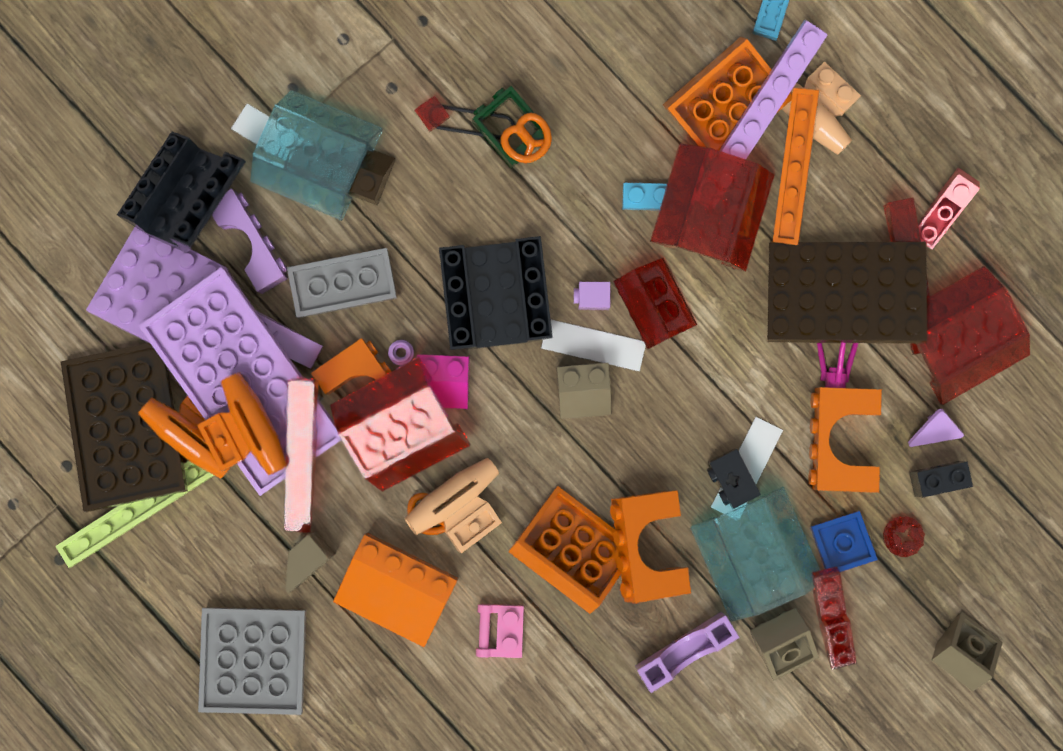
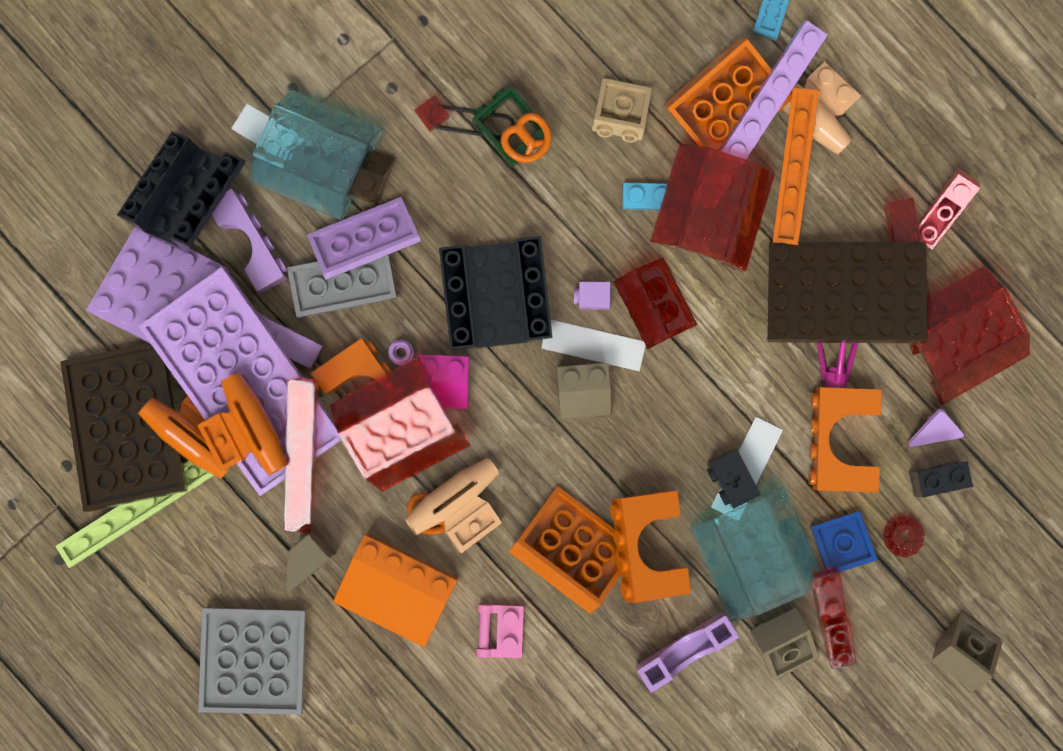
(363, 238): none -> lavender plate
(621, 110): none -> tan plate

